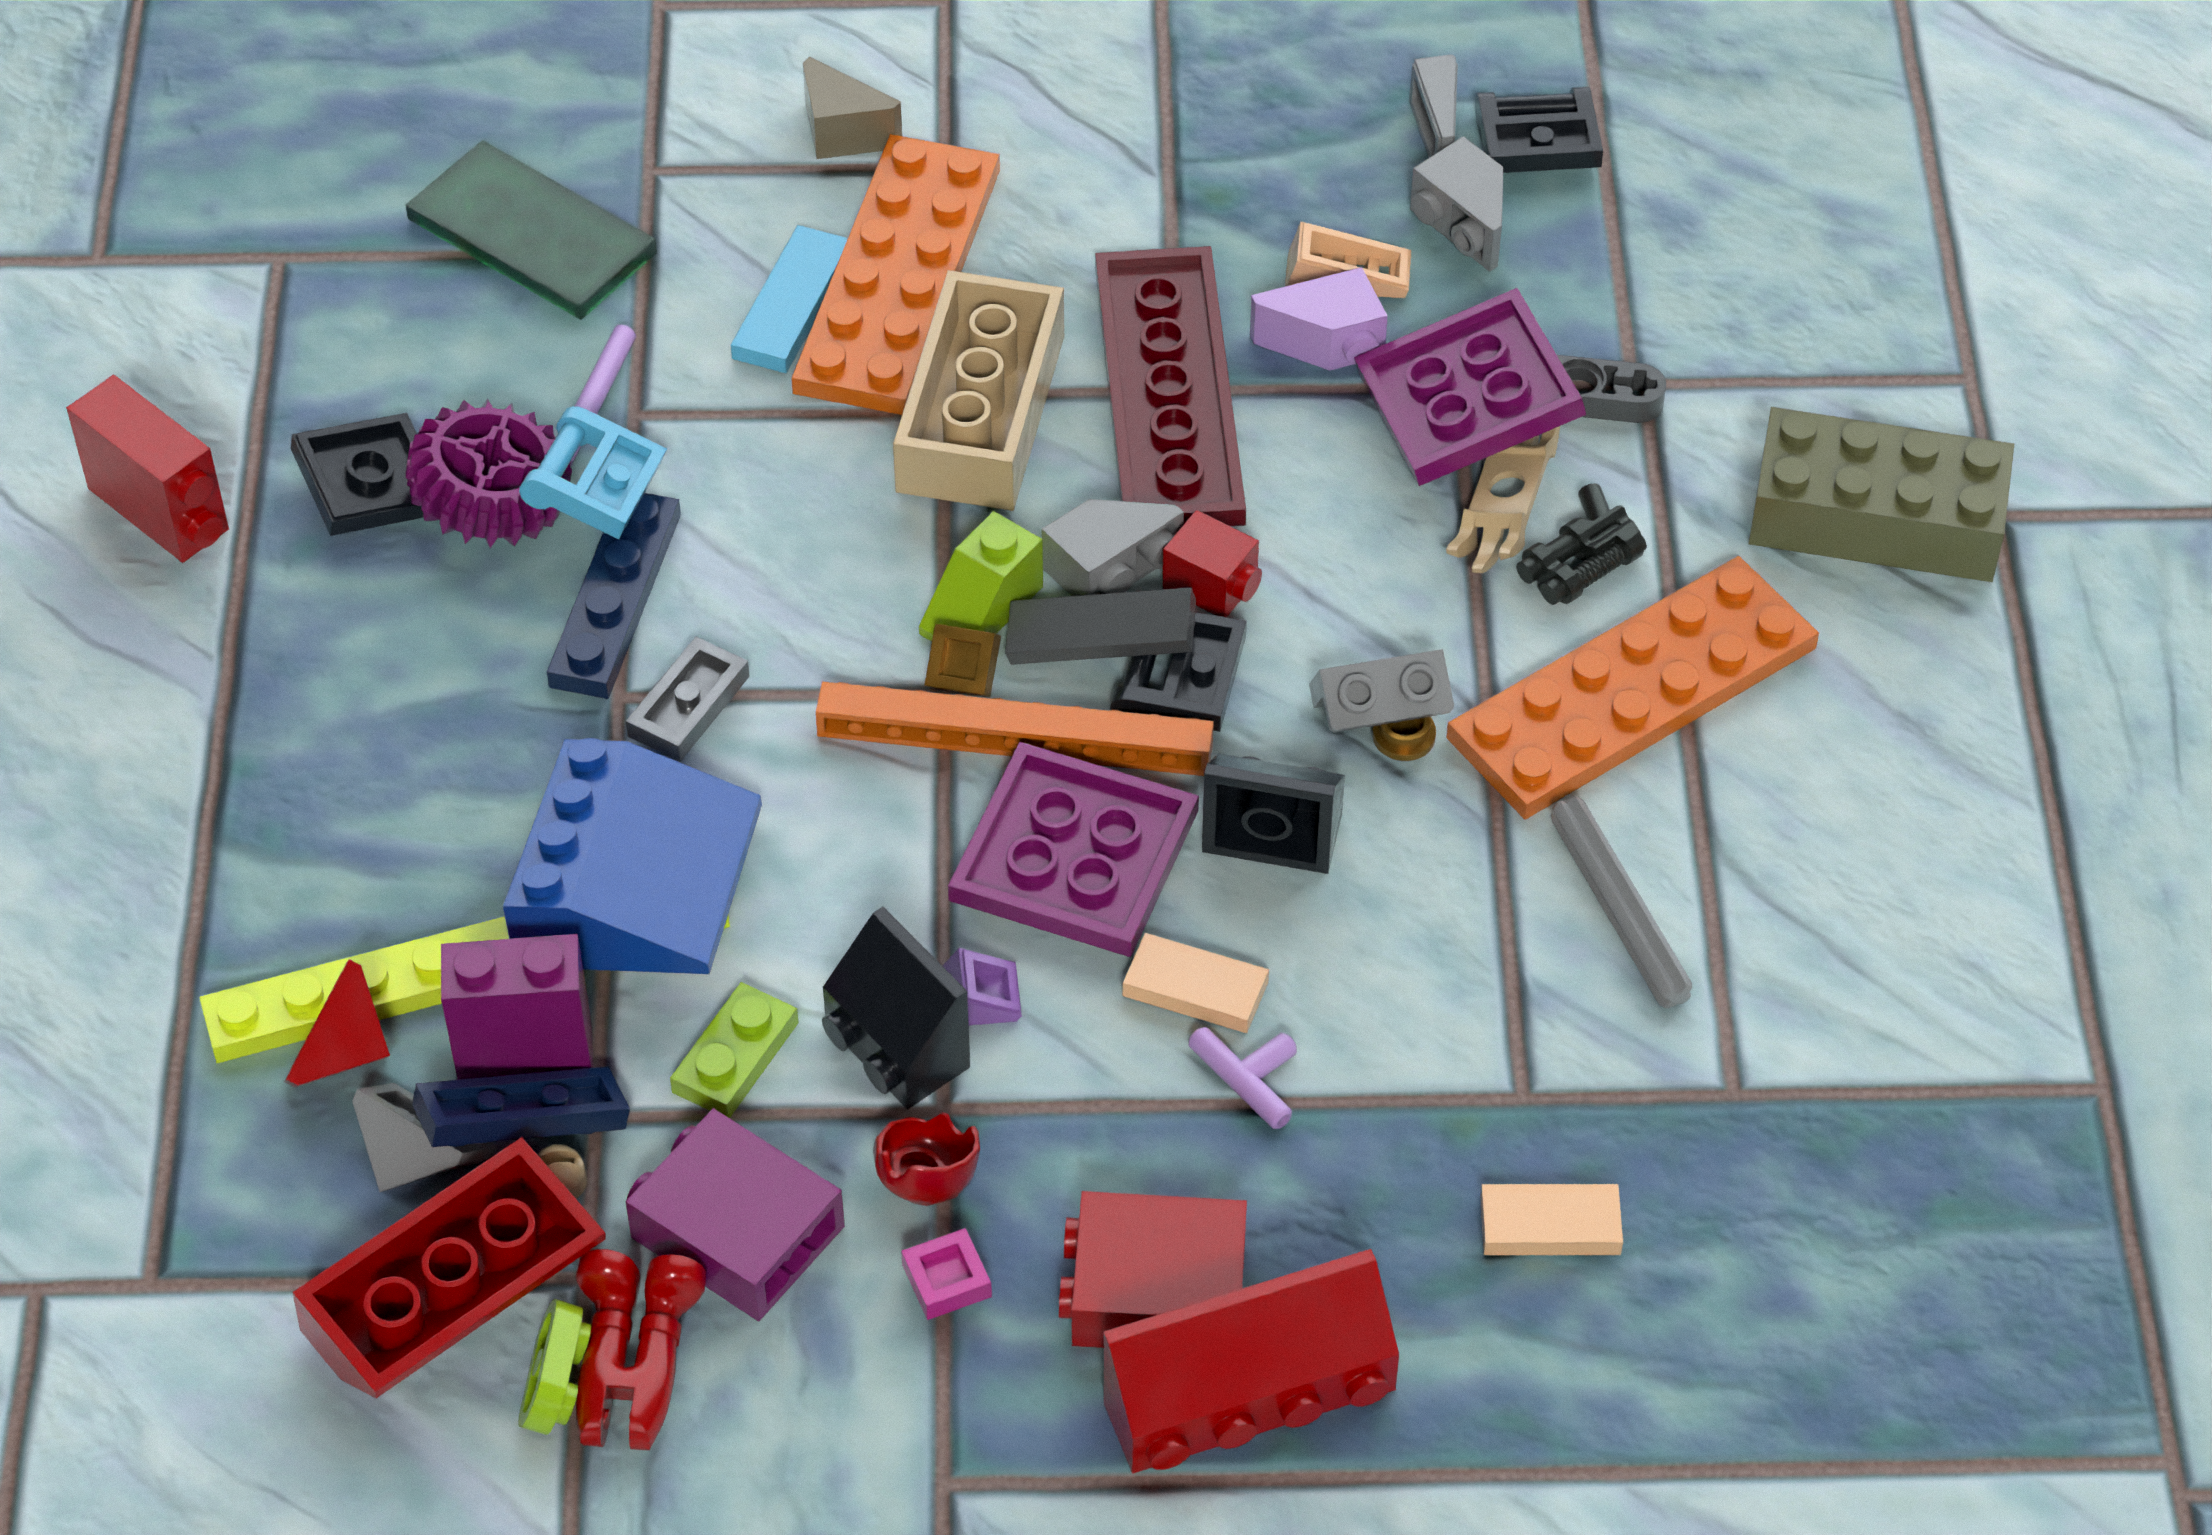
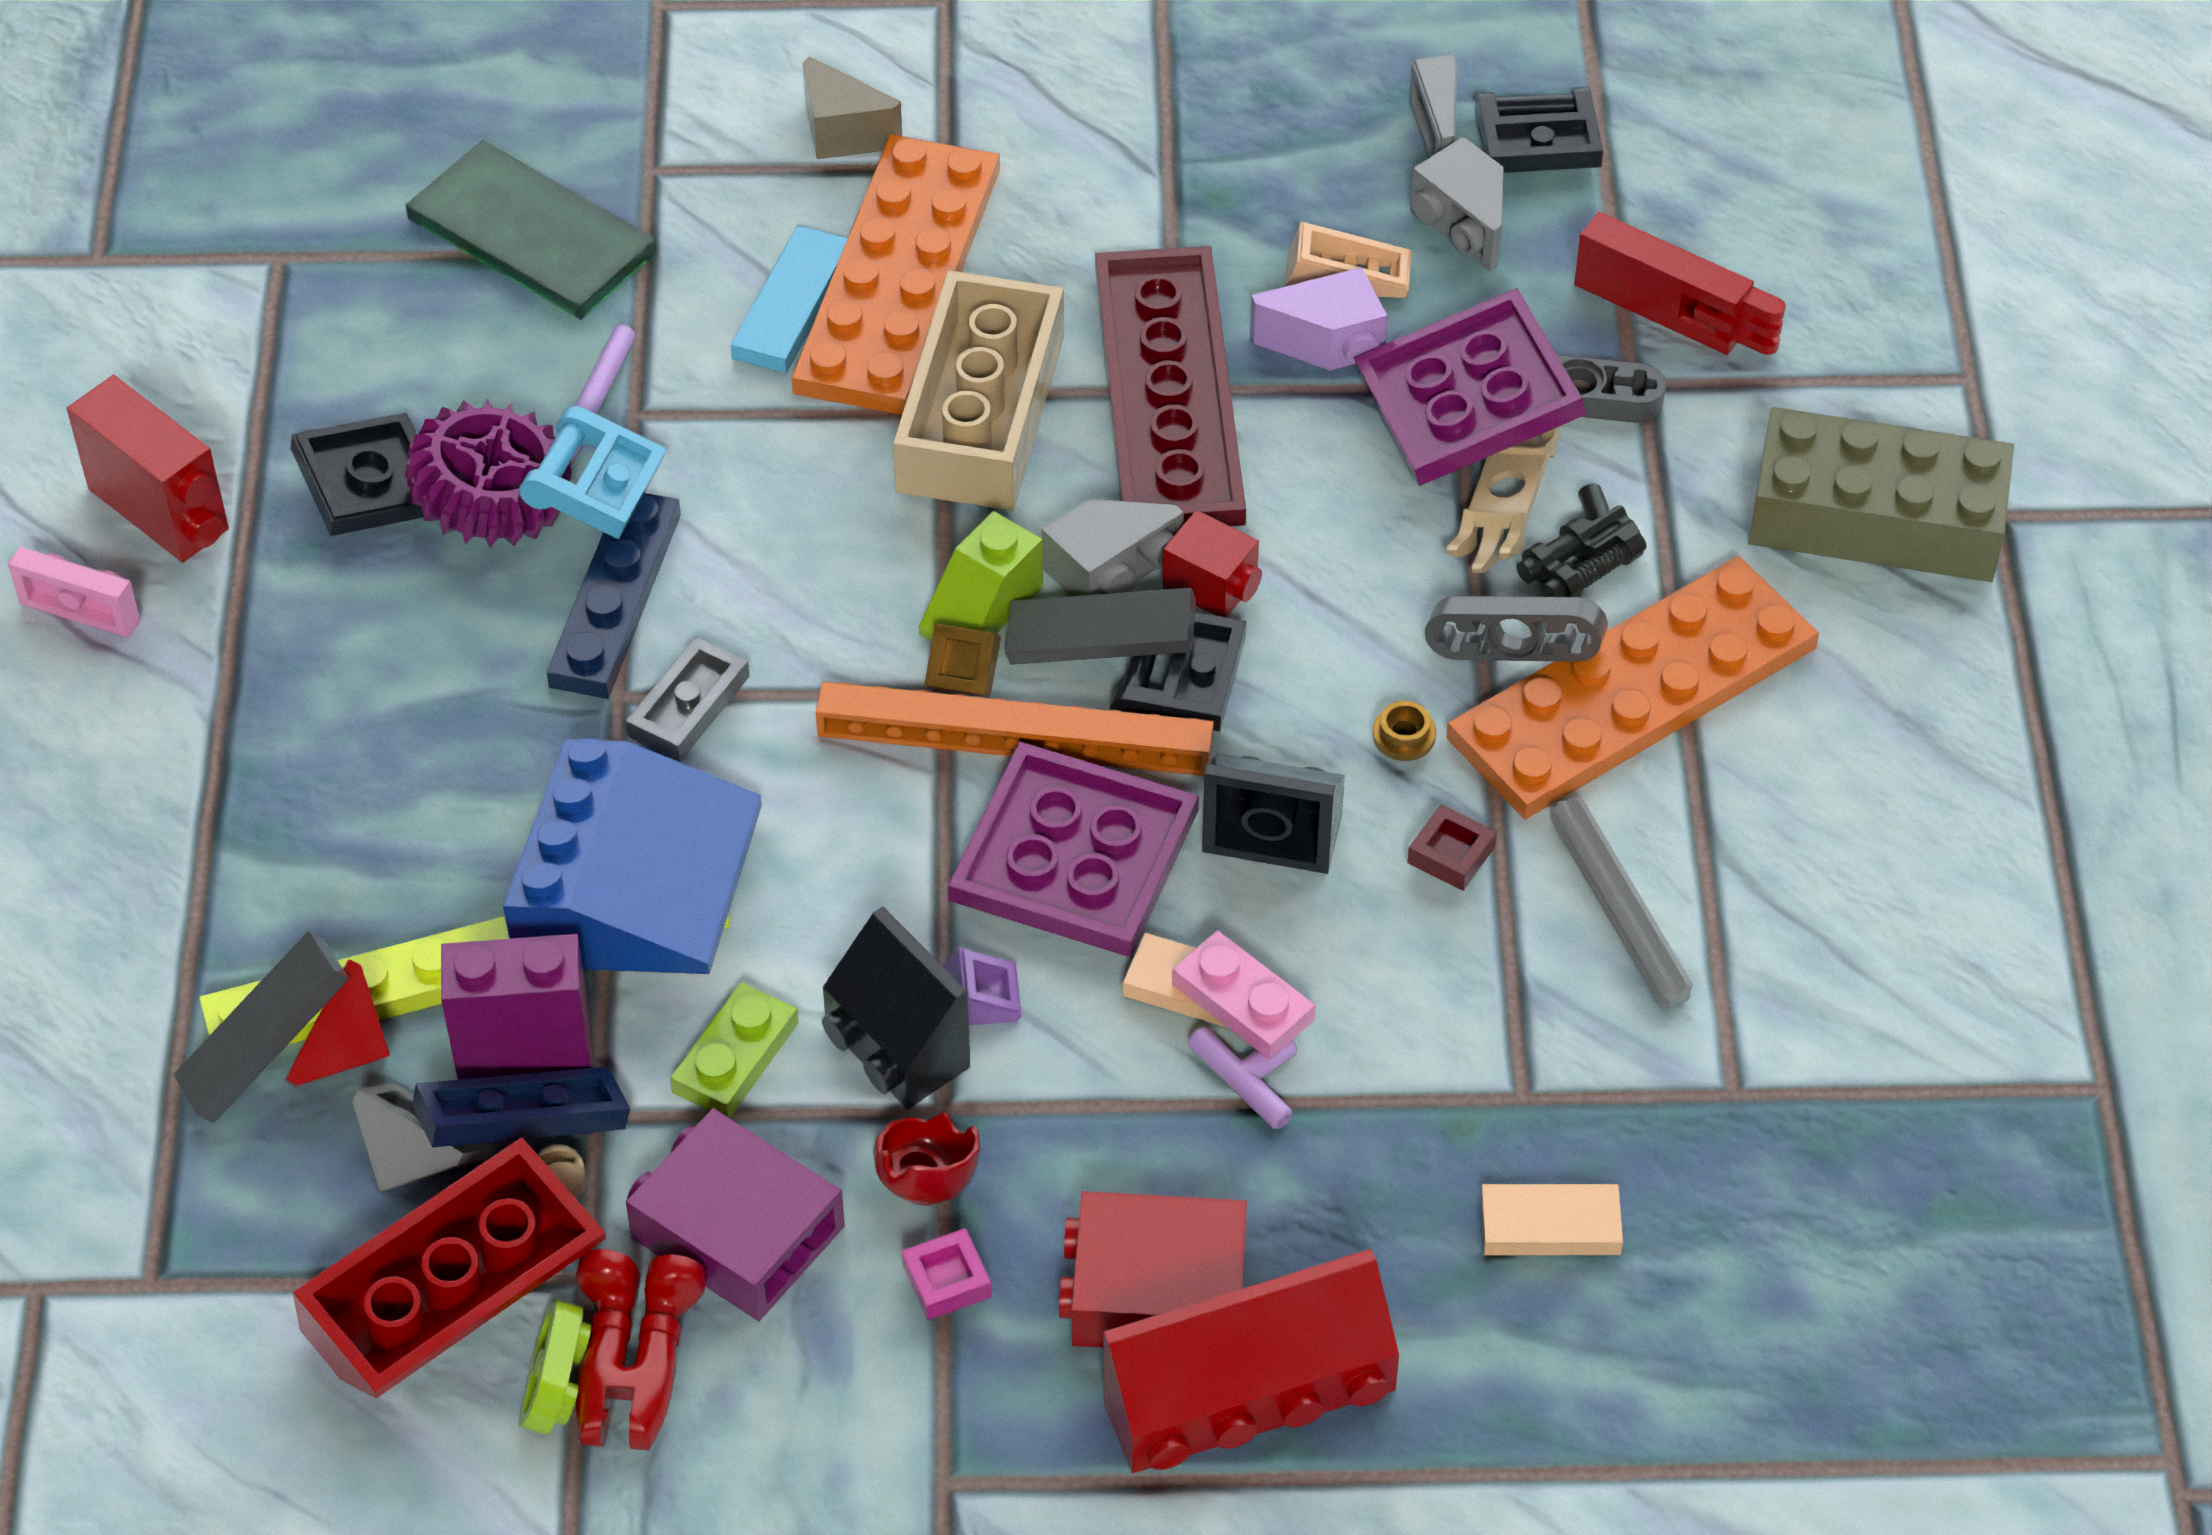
(74, 591): none -> bright pink plate
(261, 1027): none -> dark grey tile
(1243, 994): none -> bright pink plate
(1383, 691): light grey bracket -> none
(1451, 847): none -> plate
(1538, 613): none -> dark grey beam
(1676, 288): none -> red hinge

